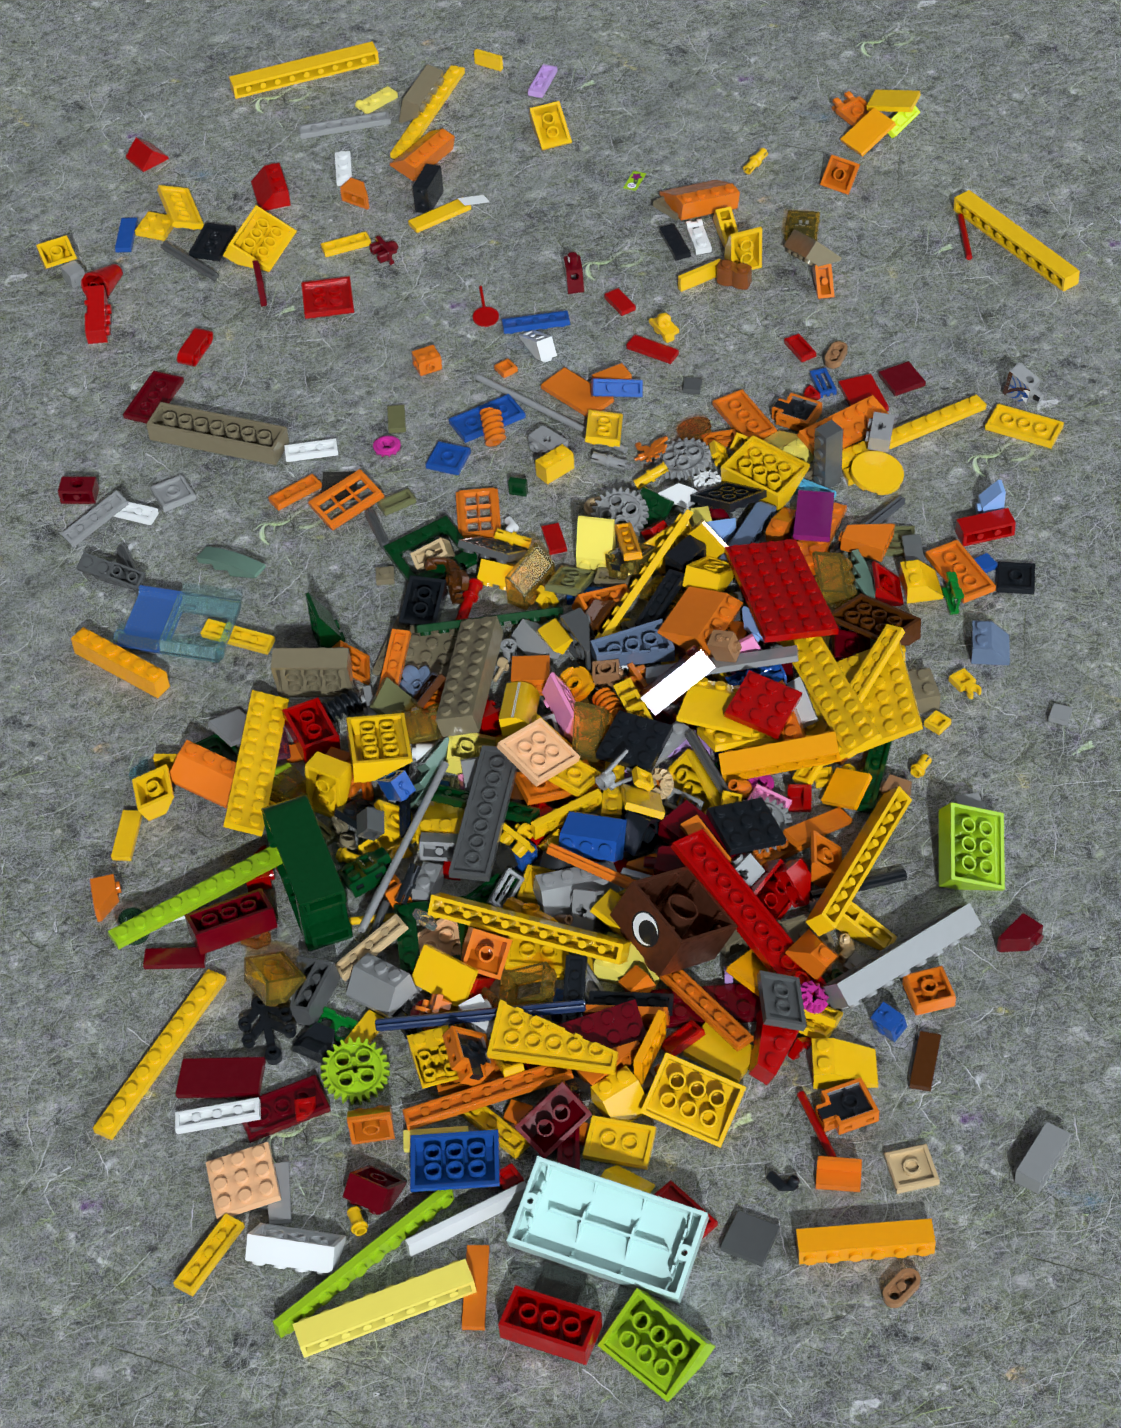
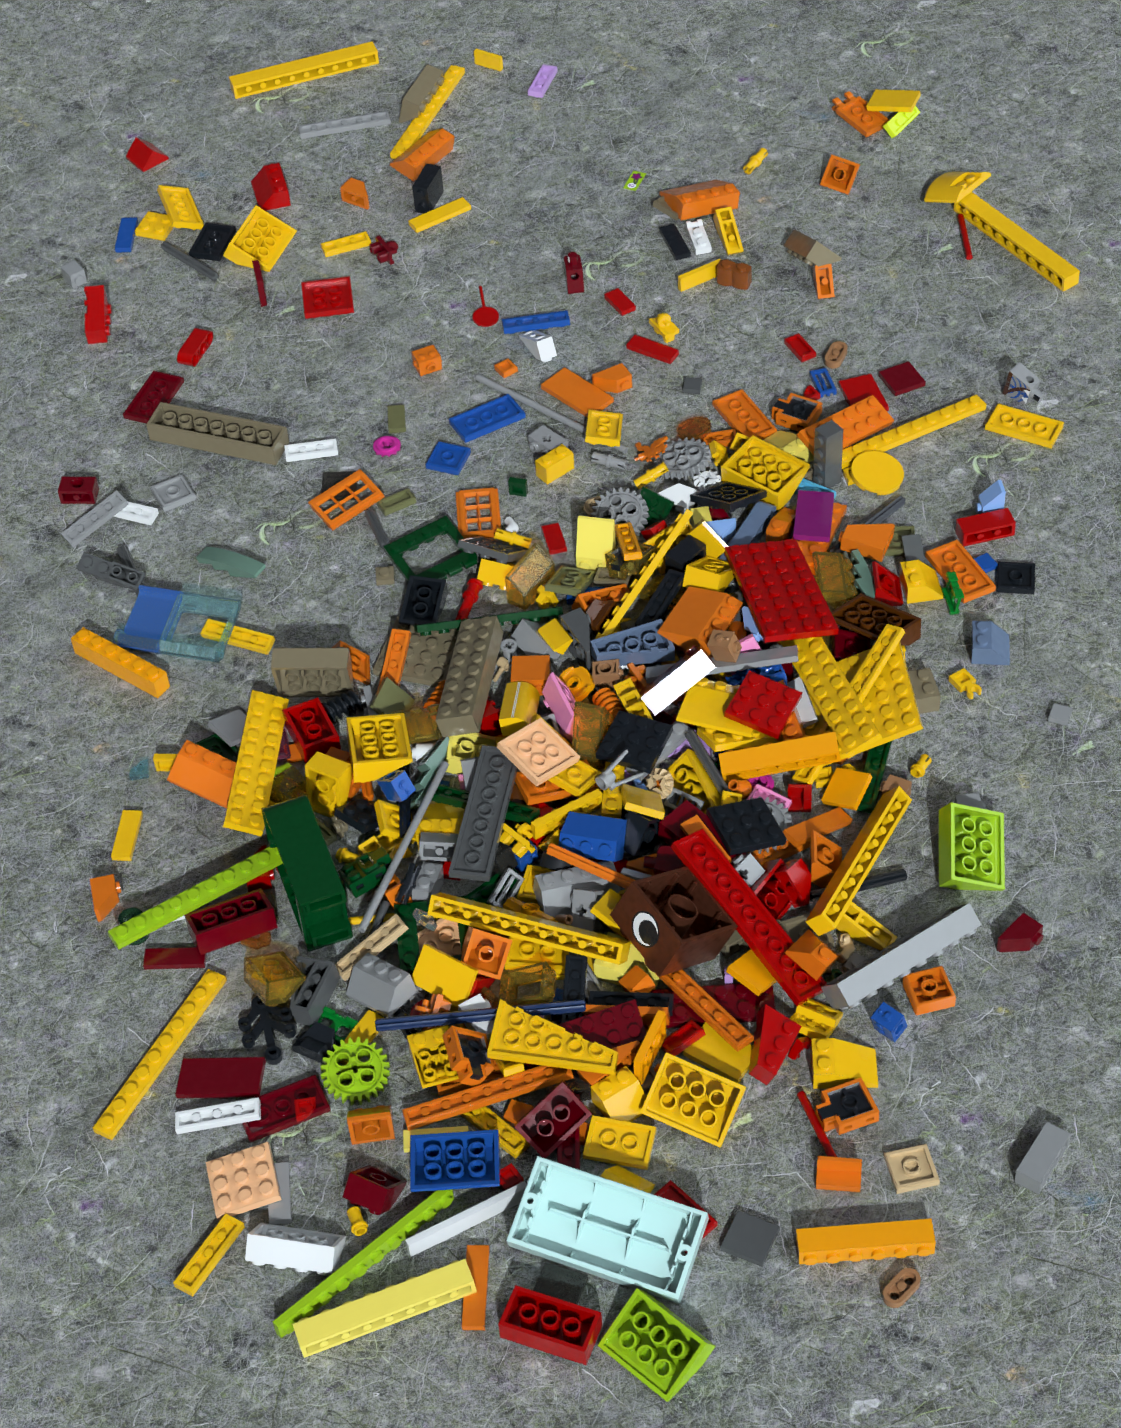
(55, 252): yellow slope -> none
(107, 276): red cone -> none
(153, 792): yellow slope -> none
(295, 492): orange tile -> none
(322, 624): dark green slope -> none
(343, 167): white plate -> none
(347, 841): dark tan plate -> none
(370, 823): dark grey brick -> none
(376, 100): light yellow plate -> none
(413, 677): sand blue plate -> none
(428, 689): reddish brown tile -> none
(437, 548): tan slope -> none
(455, 577): reddish brown animal -> none
(474, 200): white sticker -> none
(492, 426): orange piece -> none
(549, 125): yellow slope -> none
(617, 388): tile -> none
(642, 779): yellow plate -> none
(745, 247): yellow slope -> none
(781, 1000): dark grey plate -> none
(789, 1184): black arm -> none
(804, 222): clear yellow piece -> none
(817, 1005): dark pink gear -> none
(868, 132): light orange tile -> none
(881, 431): light grey brick -> none
(925, 1061): reddish brown tile -> none
(937, 722): yellow plate -> none
(954, 186): none -> yellow slope

